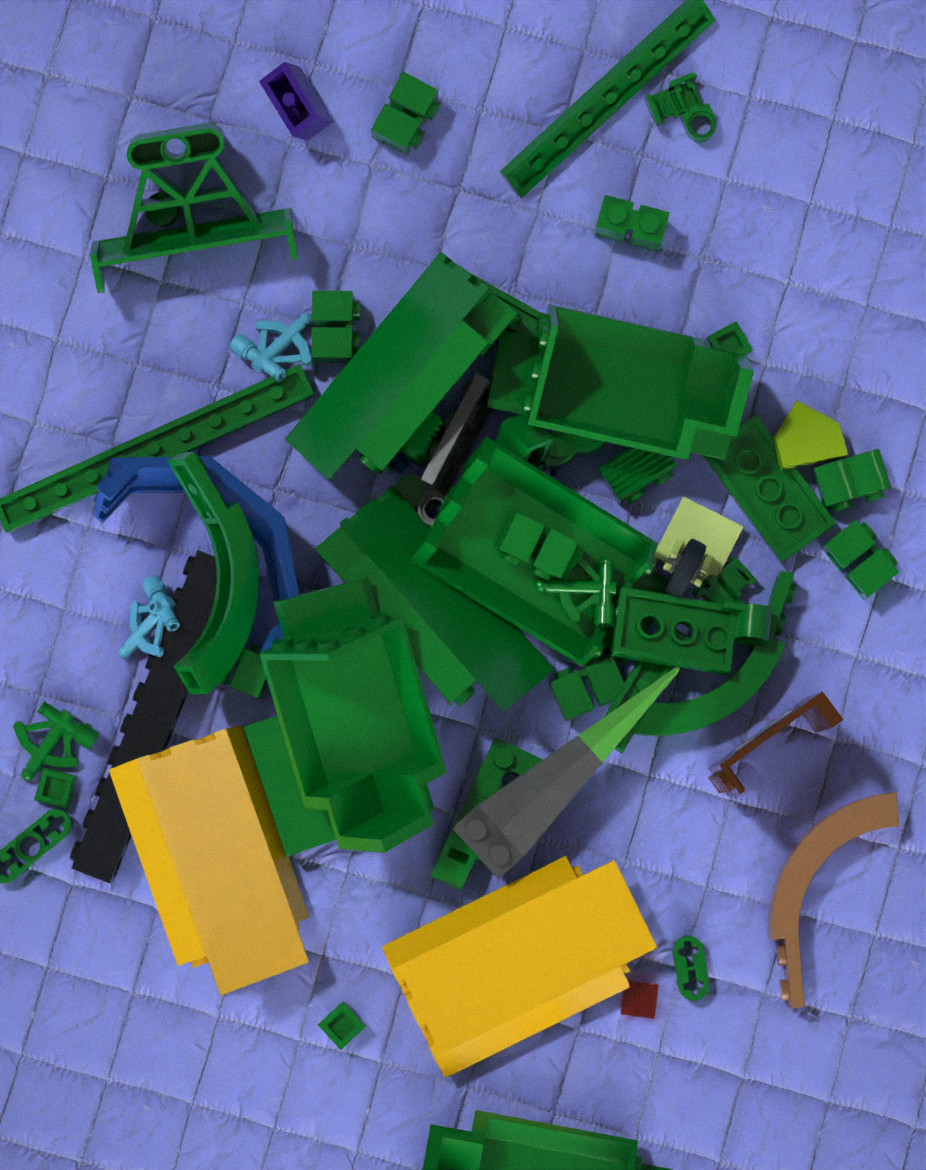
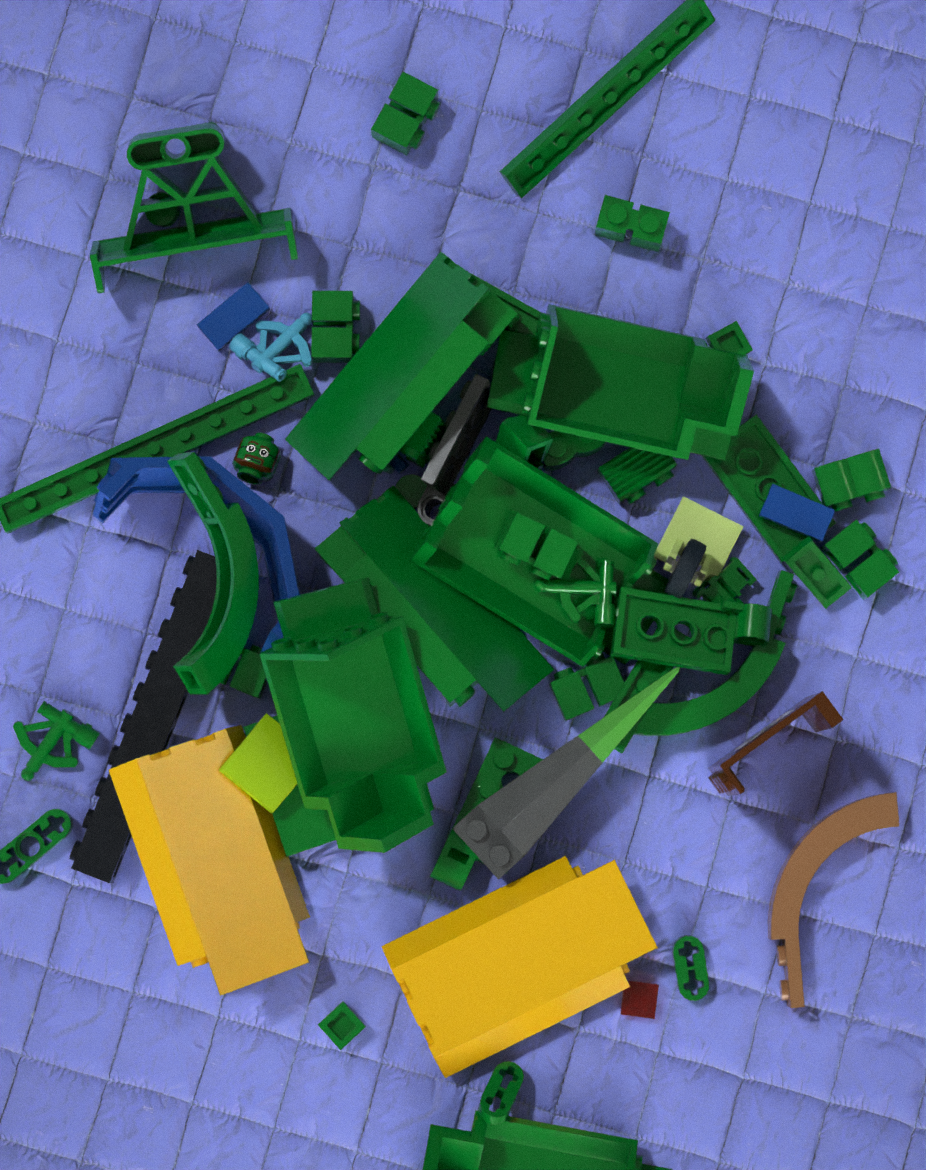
(55, 788): green tile -> none
(160, 614): medium azure piece -> none
(233, 316): none -> blue tile
(256, 459): none -> green head
(262, 765): none -> lime slope
(296, 101): dark purple brick -> none
(495, 1090): none -> green beam
(683, 100): green piece -> none
(796, 513): none -> blue tile
(808, 438): lime slope -> none
(817, 572): none -> green plate

